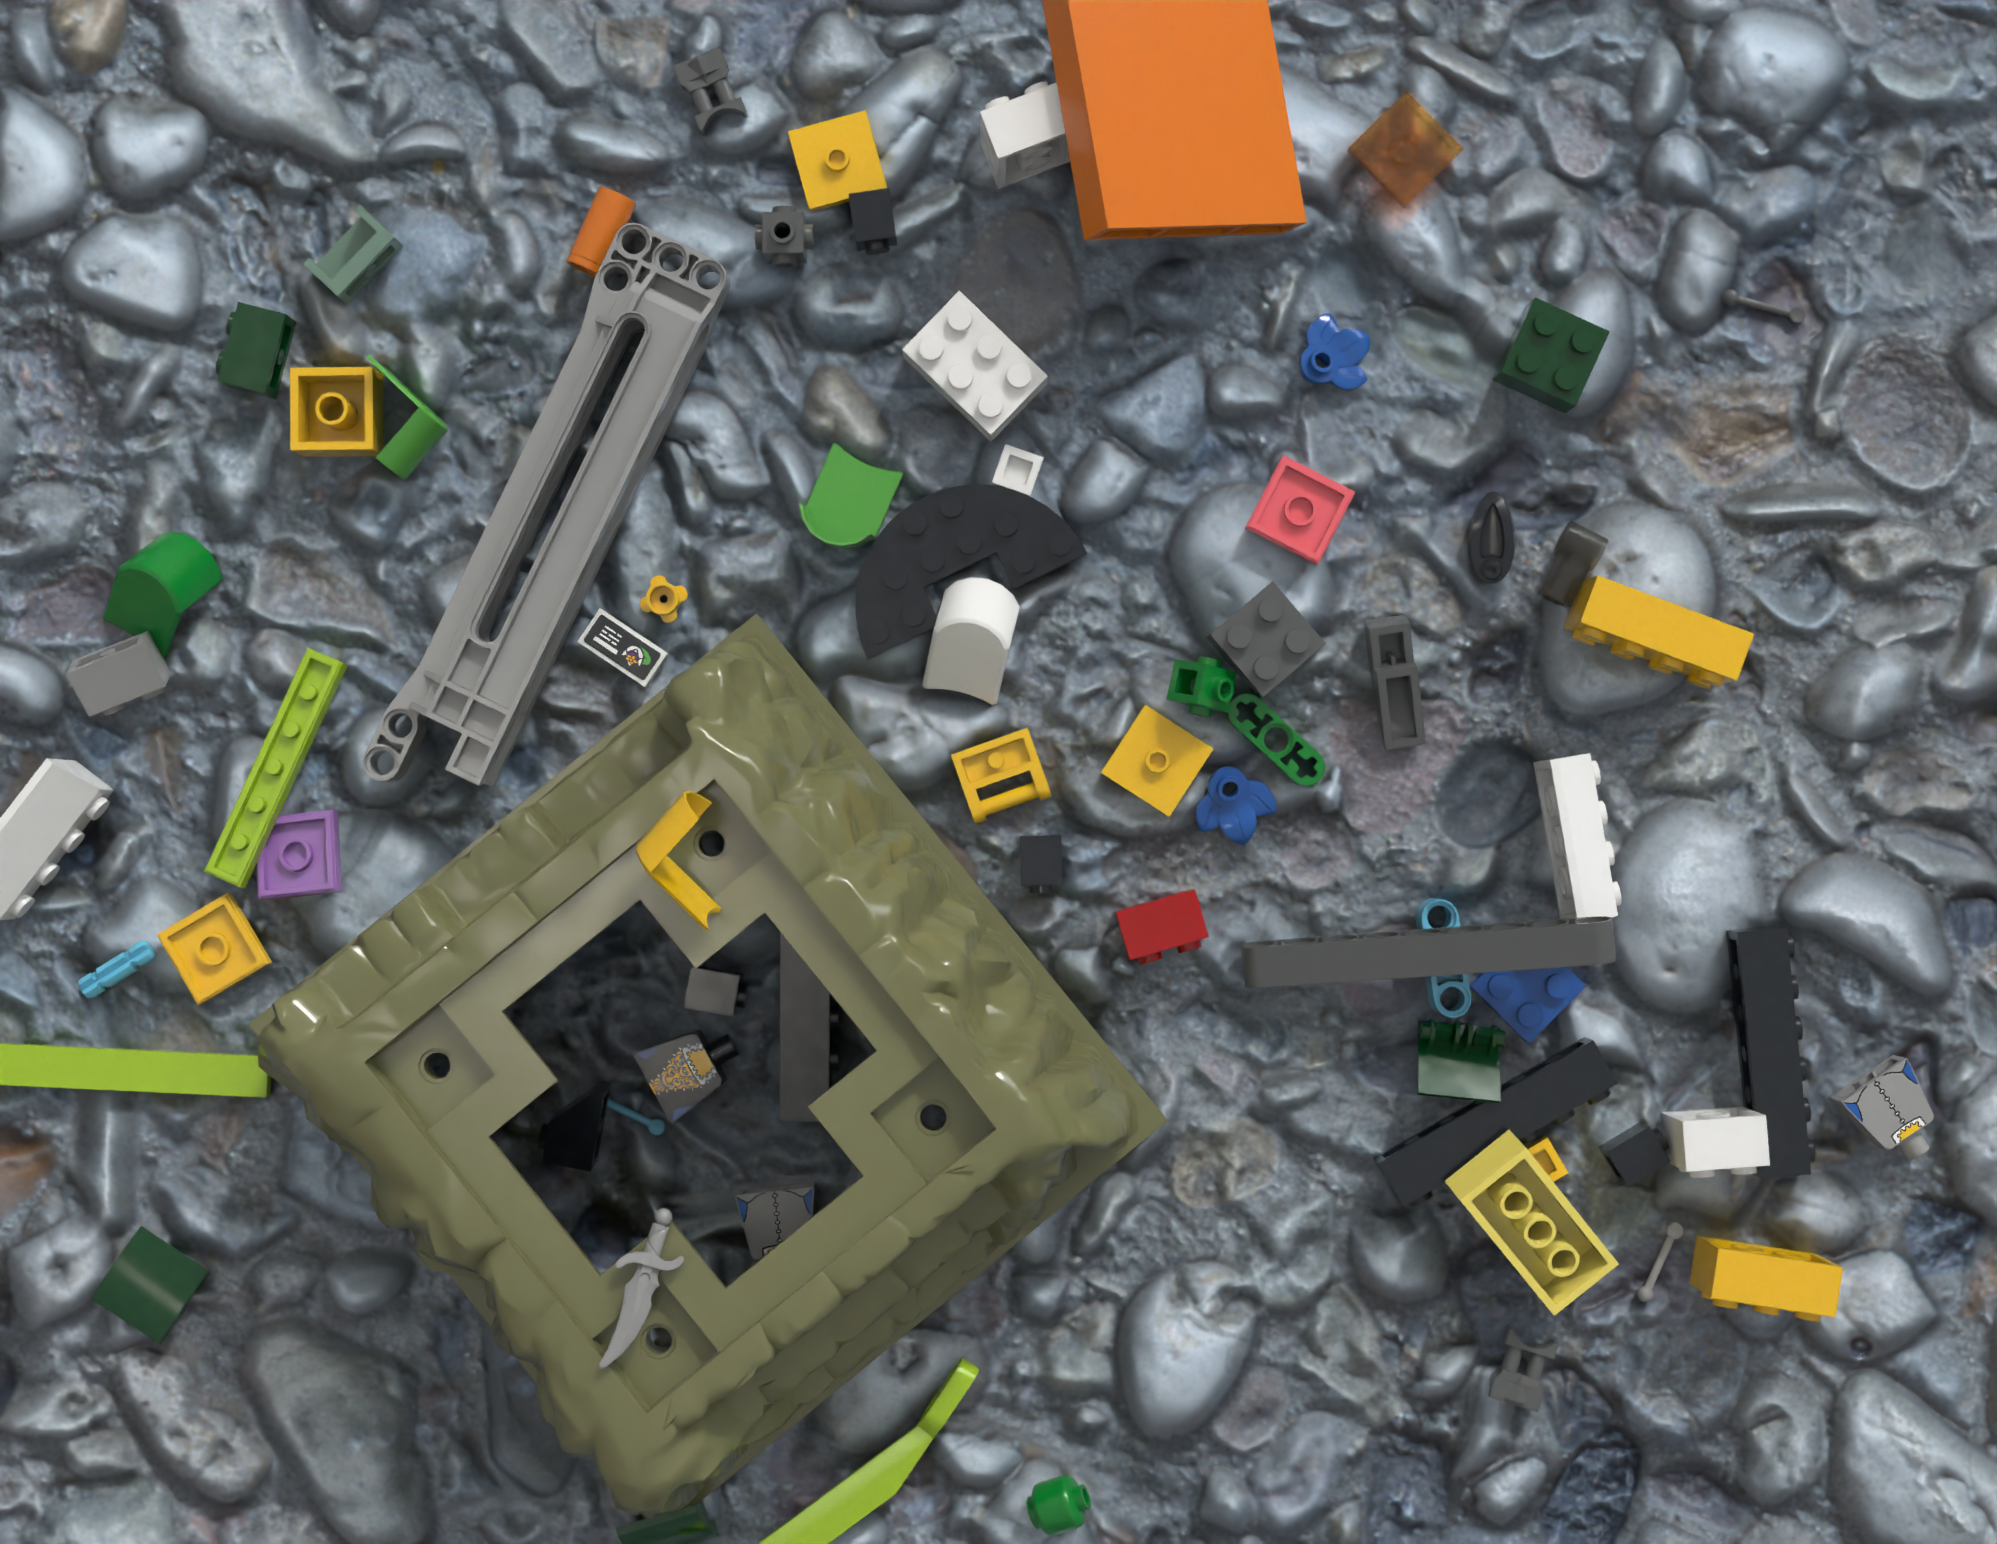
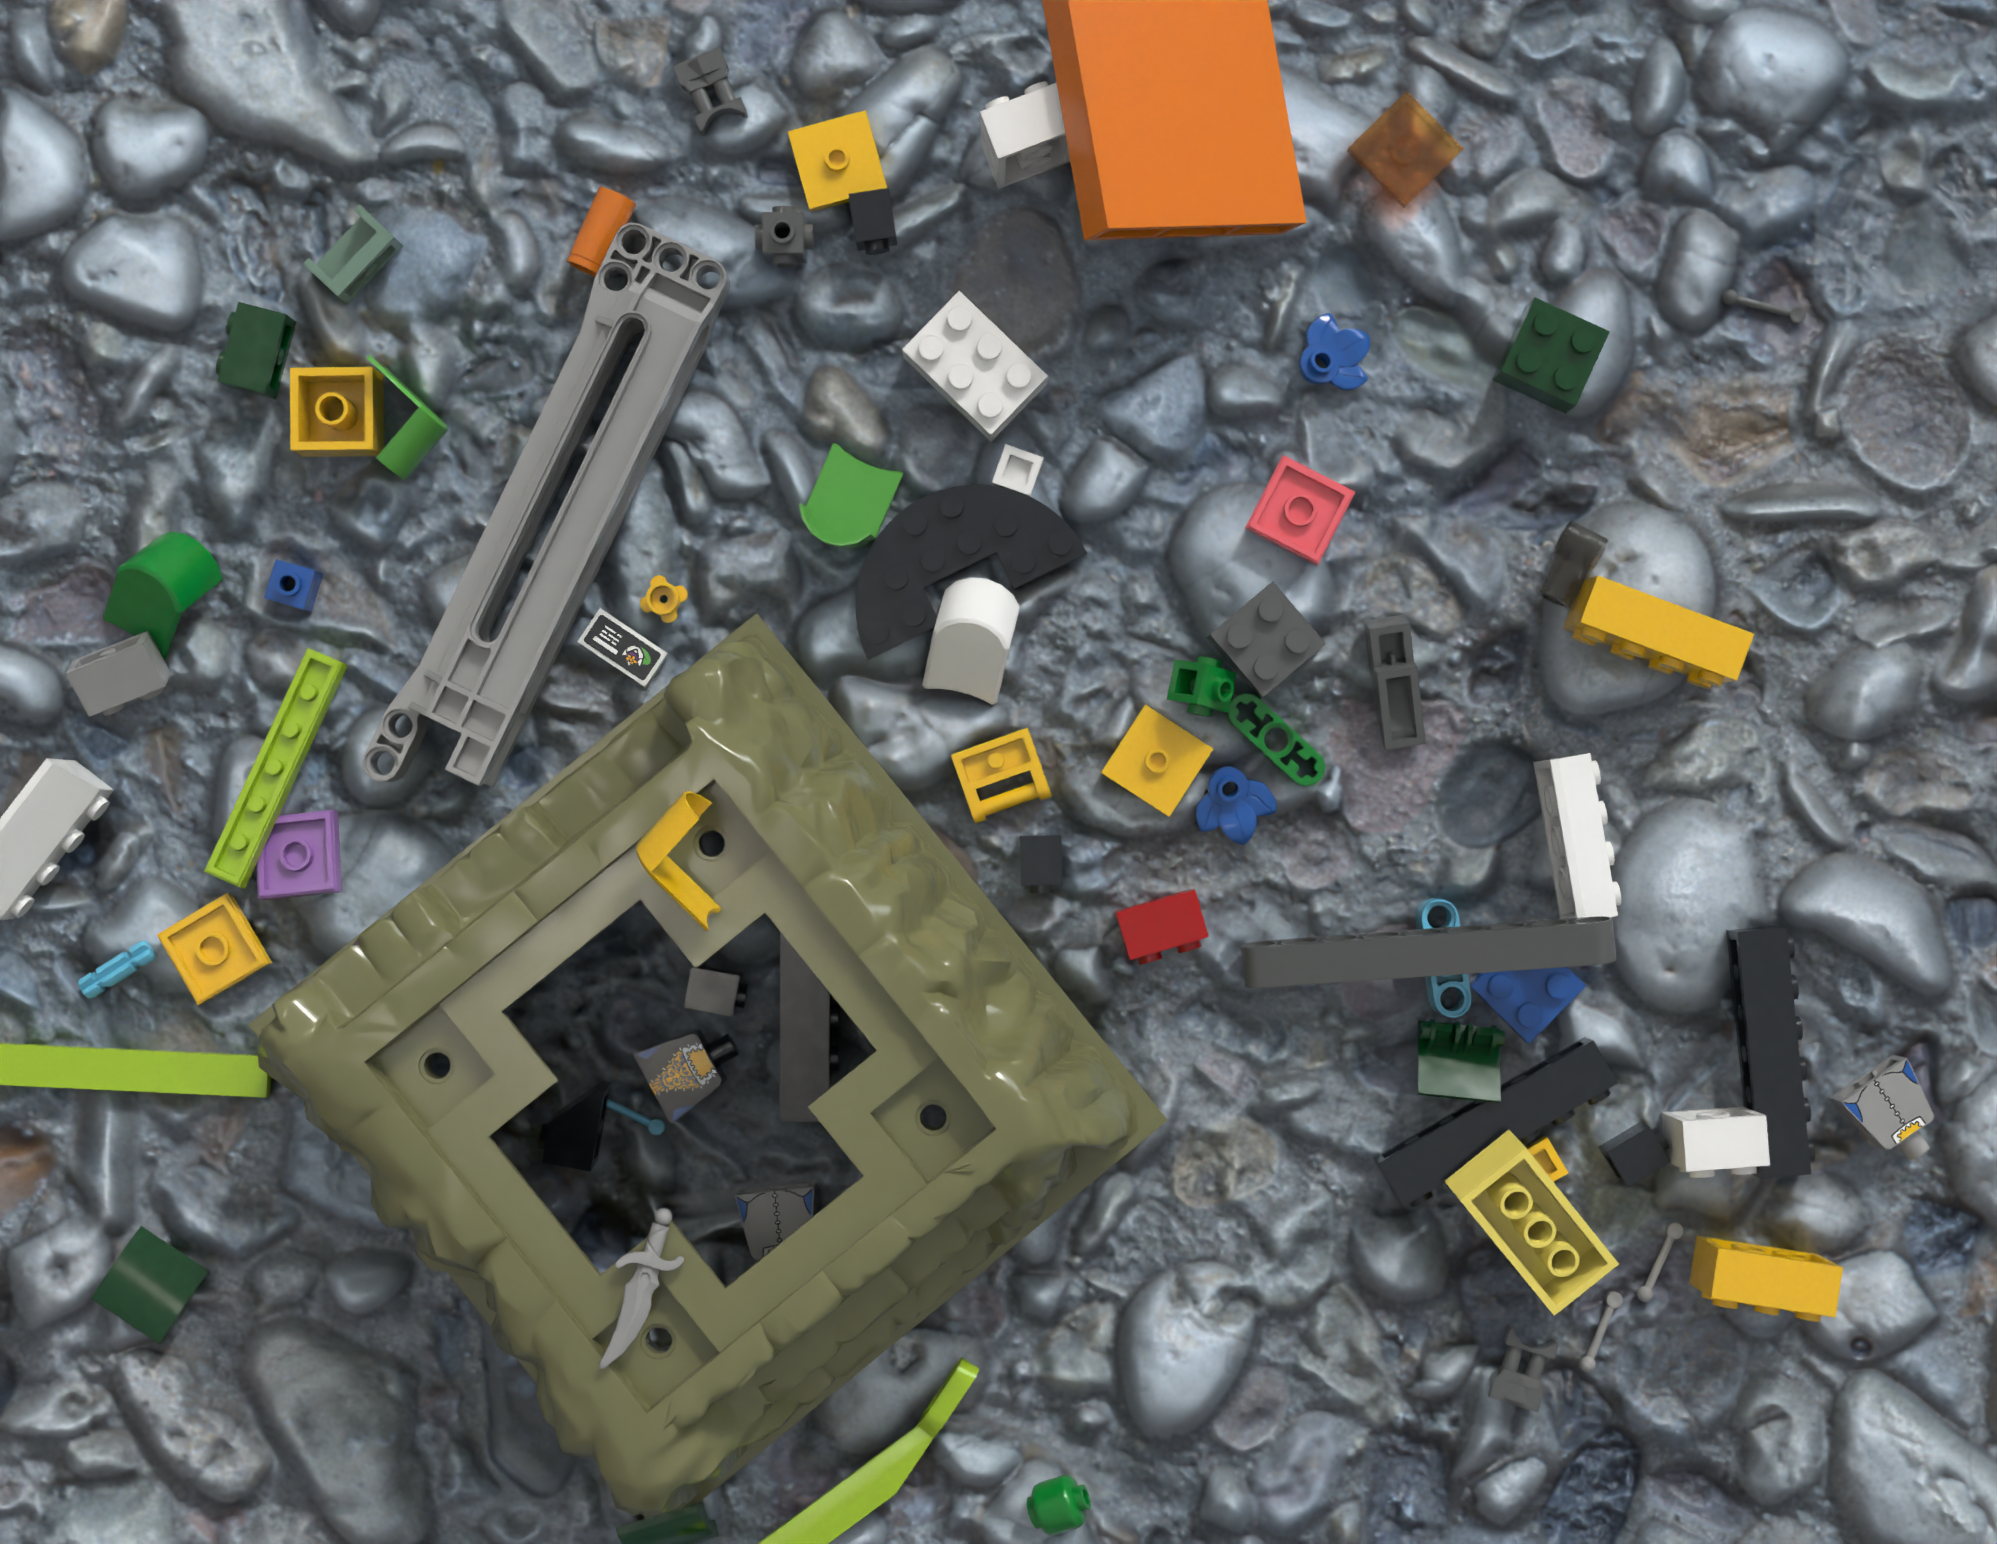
(305, 590): none -> blue plate
(1492, 539): black arm -> none
(1613, 1300): none -> light grey hinge

